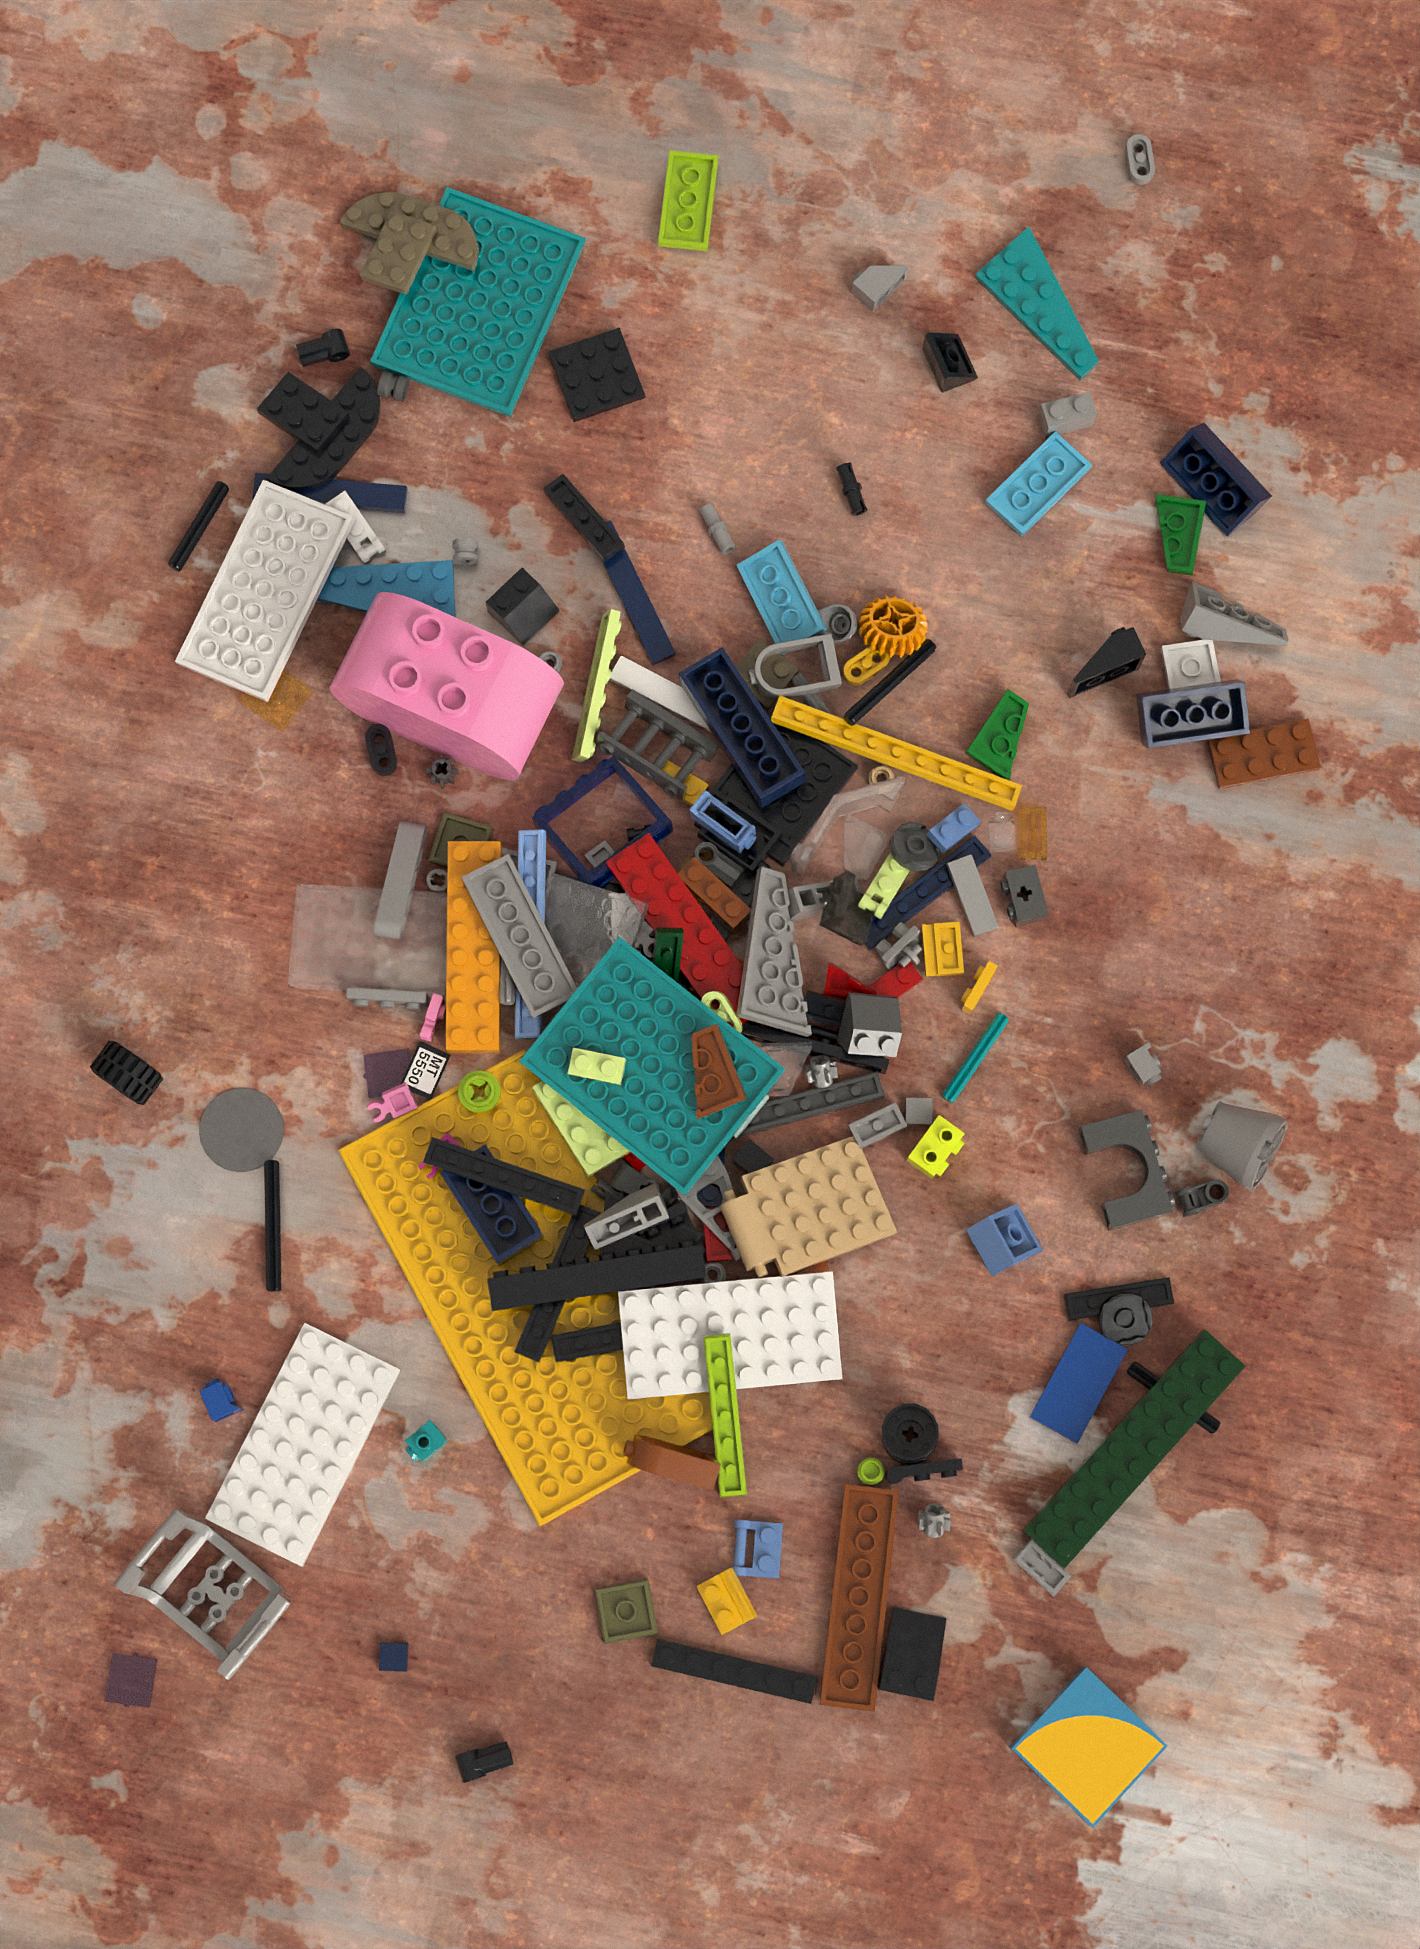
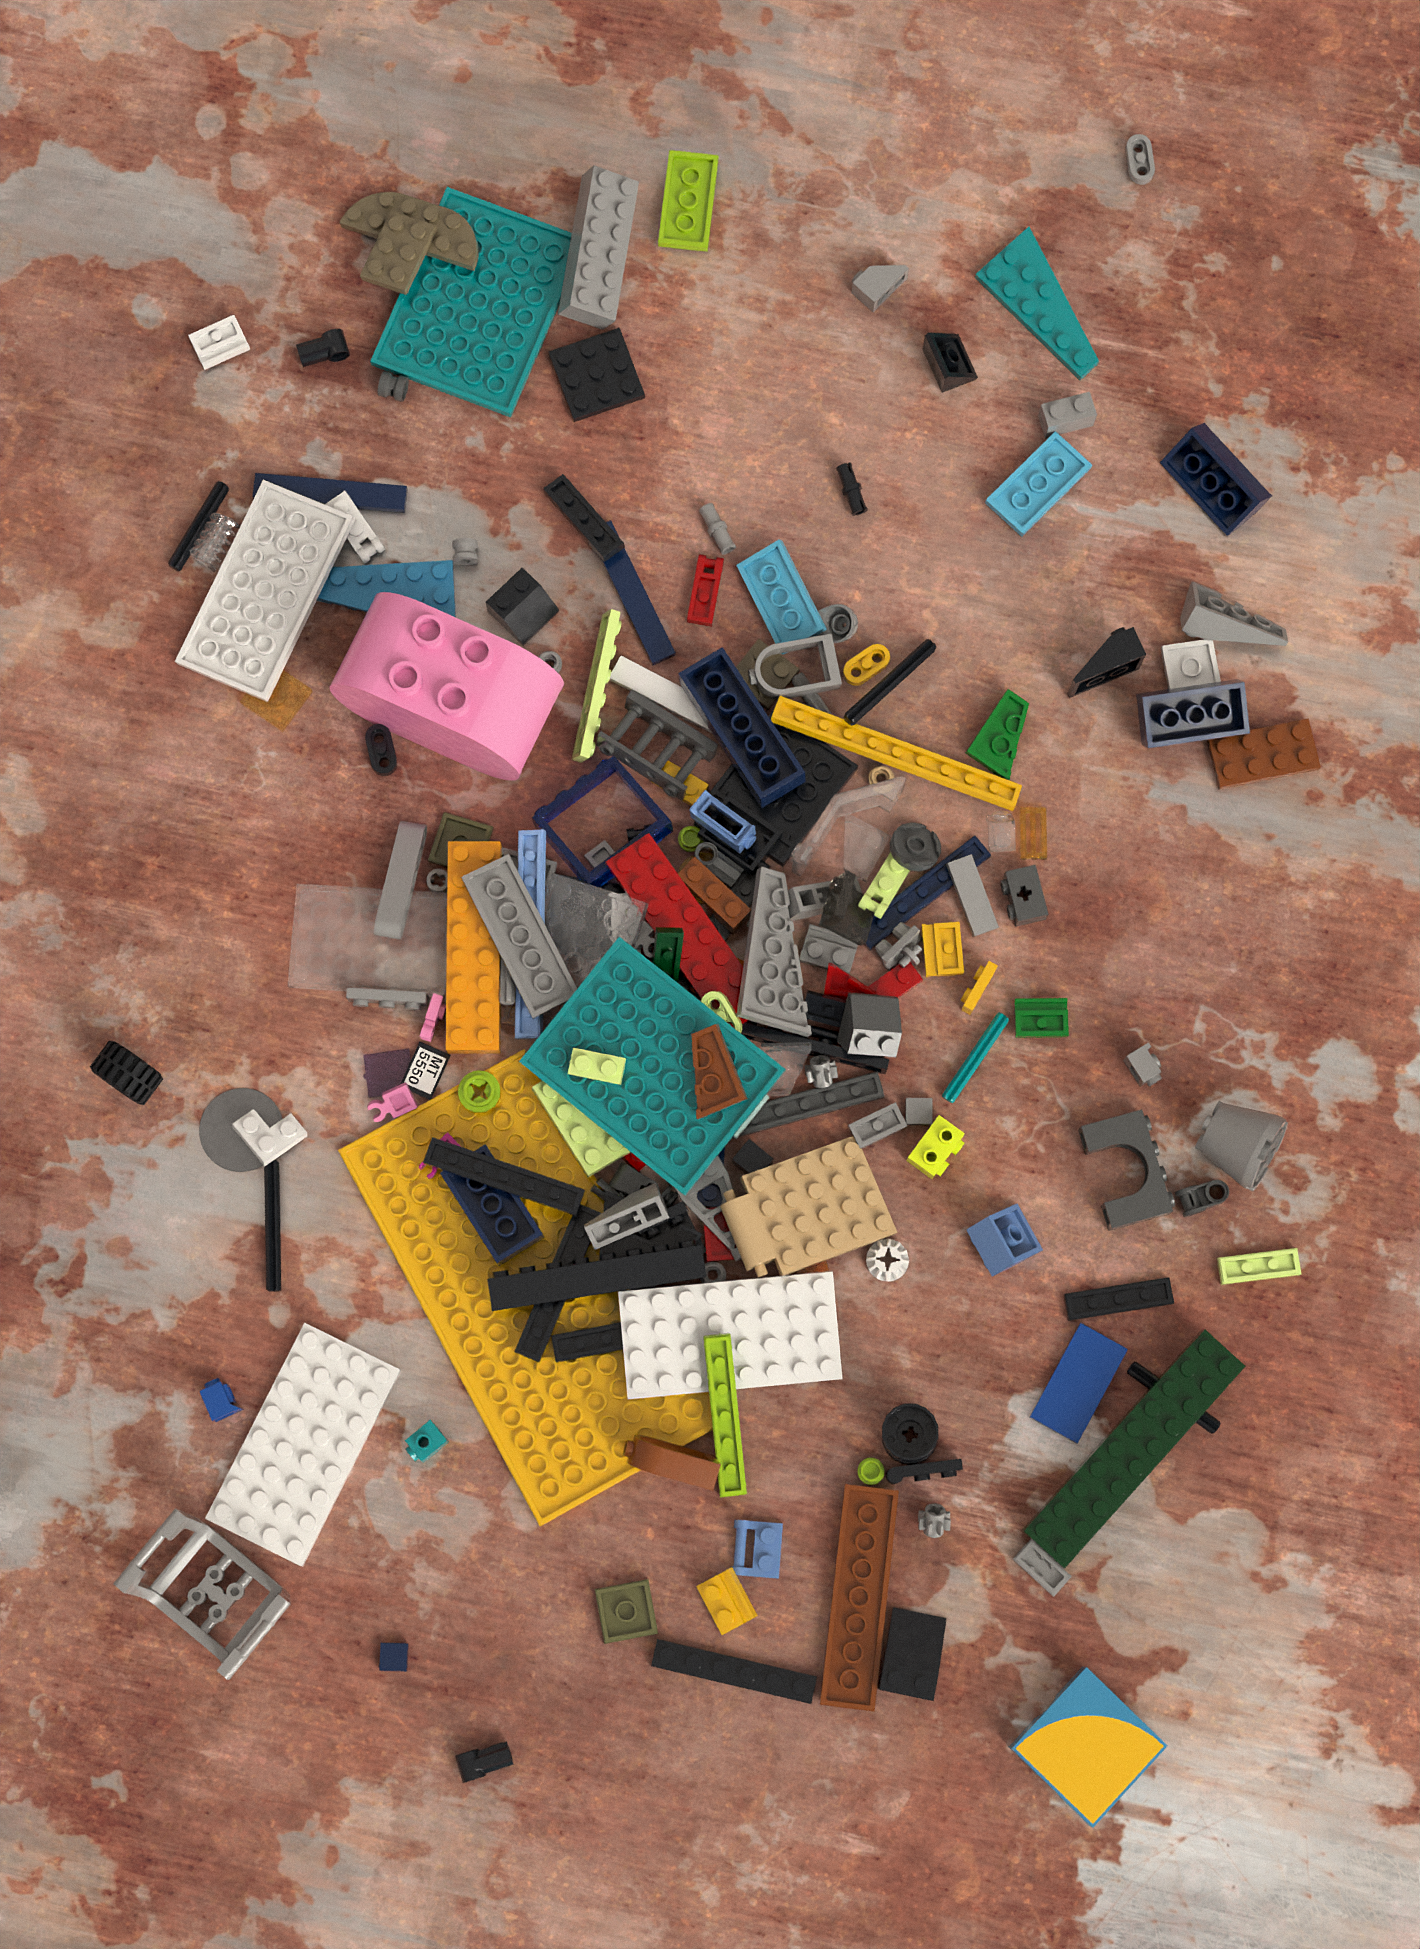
(131, 1680): piece -> none
(212, 540): none -> clear piece
(219, 342): none -> white plate
(265, 1141): none -> white plate
(324, 428): black plate -> none
(441, 778): dark grey gear -> none
(598, 247): none -> light grey brick
(688, 838): none -> lime plate
(705, 591): none -> red plate
(826, 947): none -> light grey plate
(896, 1268): none -> white gear
(899, 626): light orange gear -> none
(953, 828): medium blue plate -> none
(1041, 1018): none -> green plate
(1125, 1318): black tile -> none
(1180, 530): green wing -> none
(1259, 1266): none -> yellowish green tile

